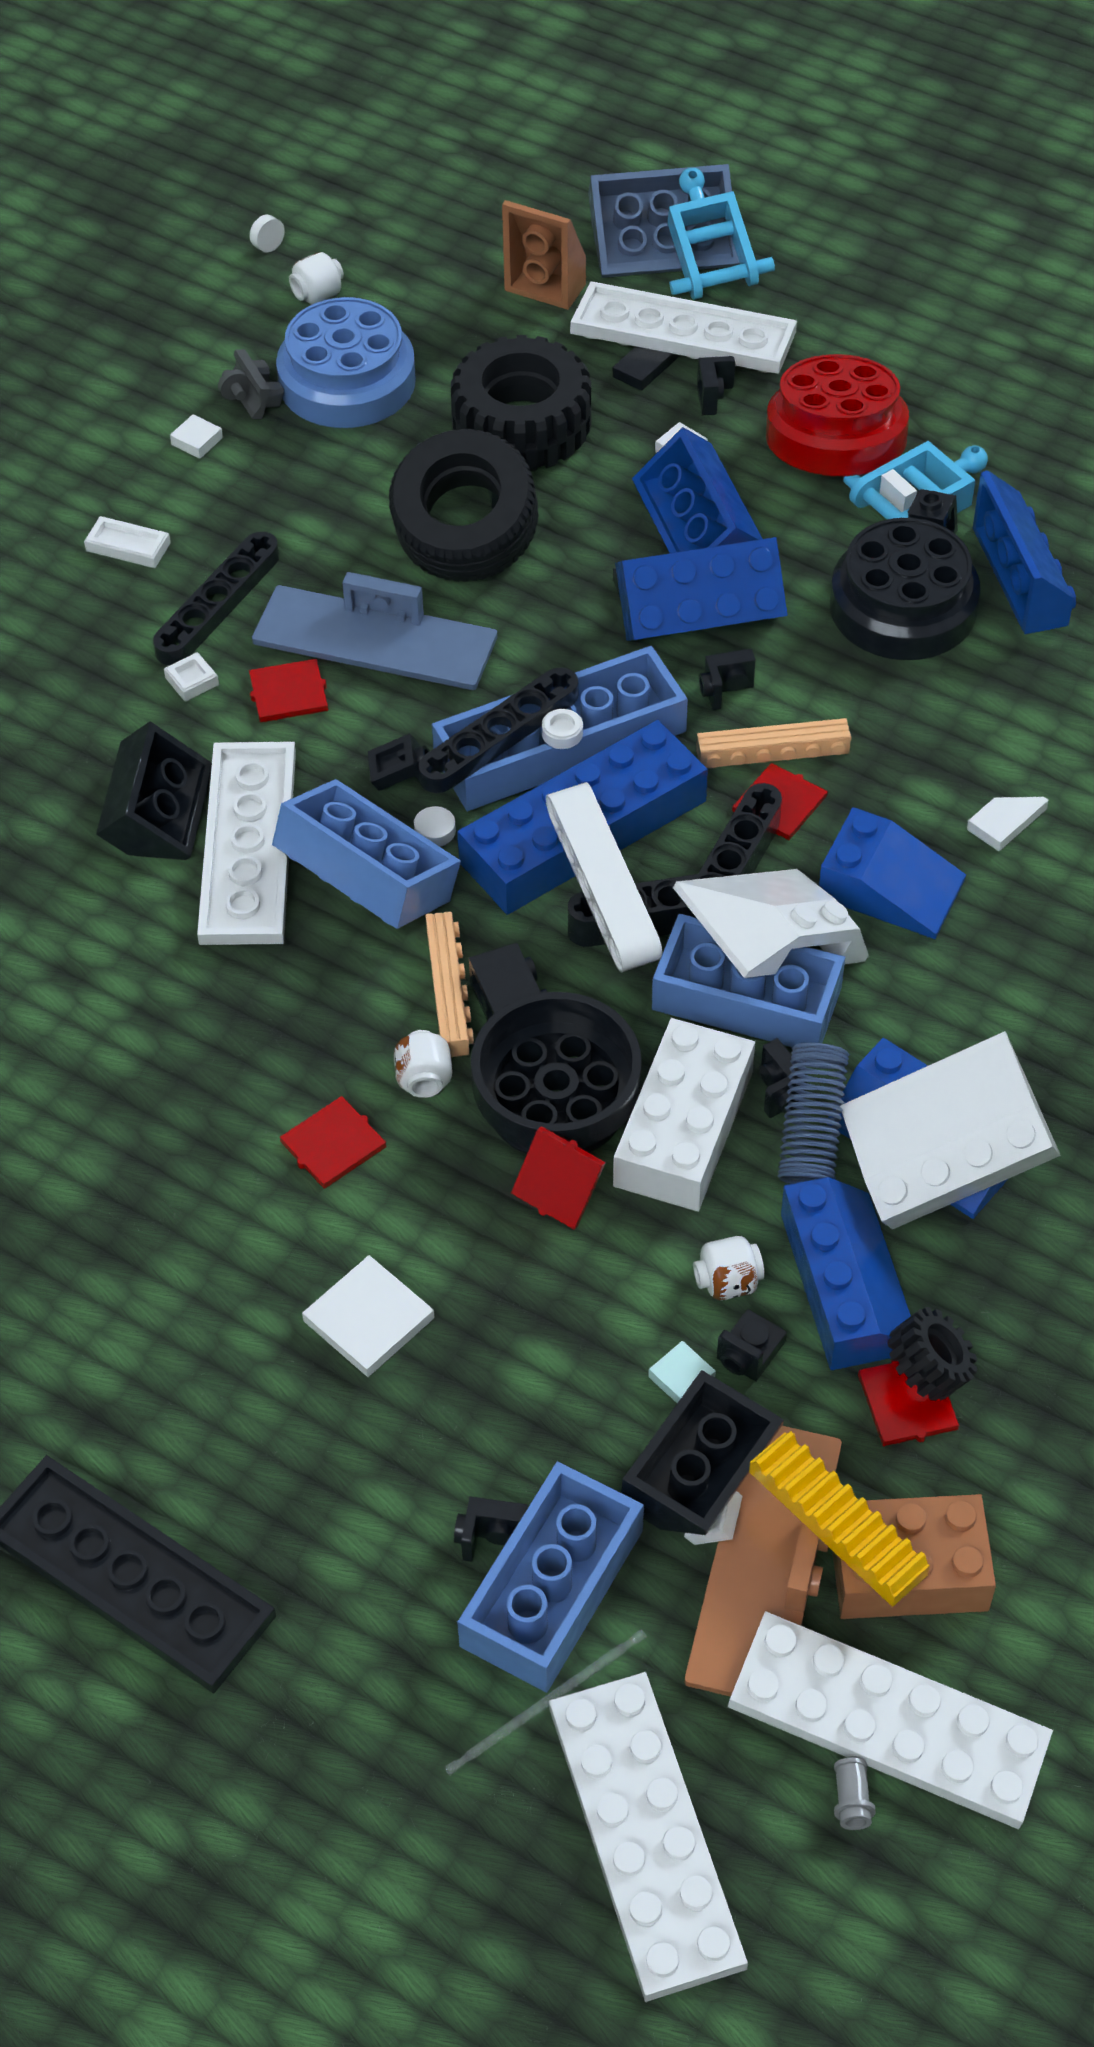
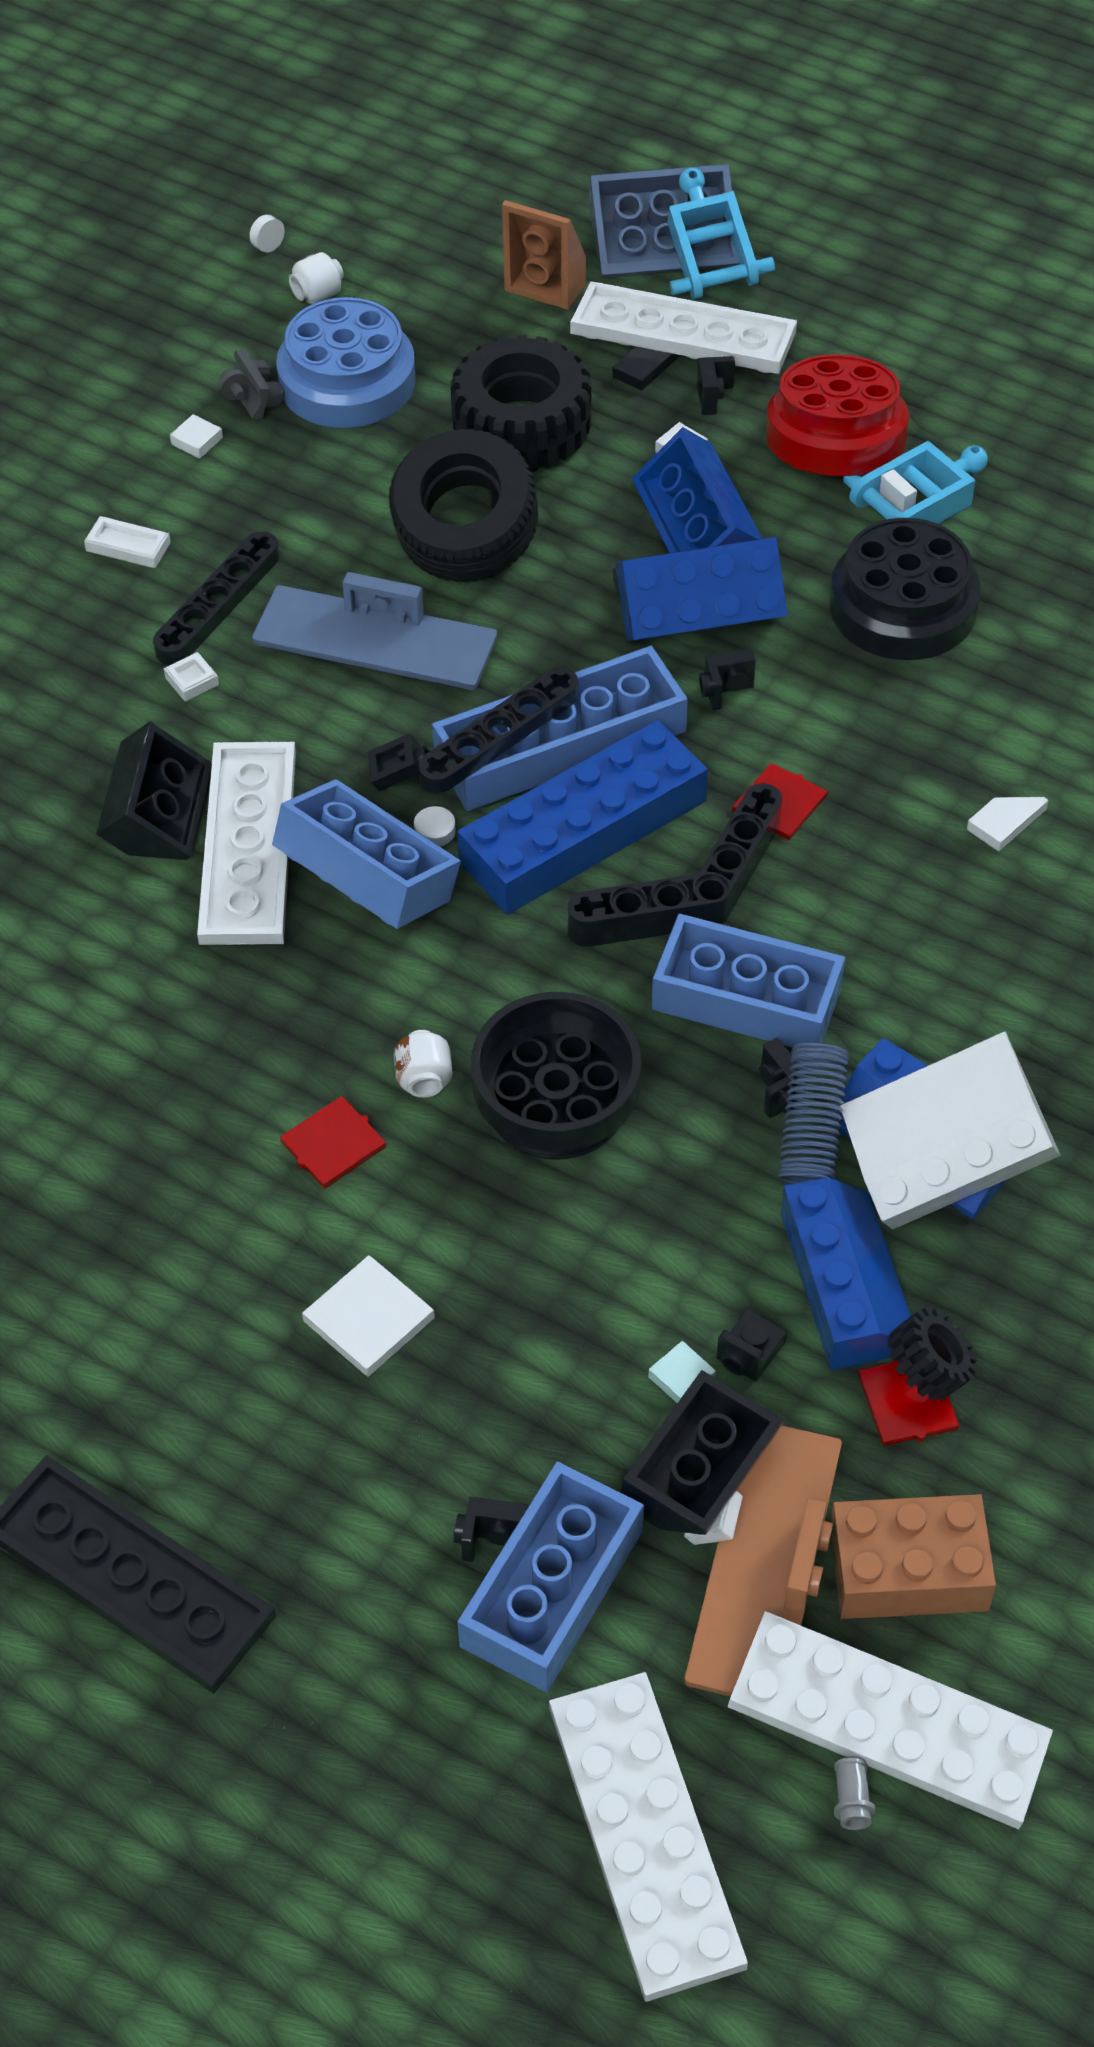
(288, 690): red piece -> none
(447, 982): light nougat piece -> none
(502, 978): black brick -> none
(544, 1702): clear piece -> none
(557, 1177): red piece -> none
(562, 728): white tile -> none
(604, 877): white beam -> none
(683, 1114): white brick -> none
(729, 1268): white head -> none
(767, 915): white slope -> none
(773, 743): light nougat piece -> none
(840, 1518): yellow gear -> none
(889, 874): blue slope -> none
(935, 507): black bracket -> none
(1021, 557): blue slope -> none

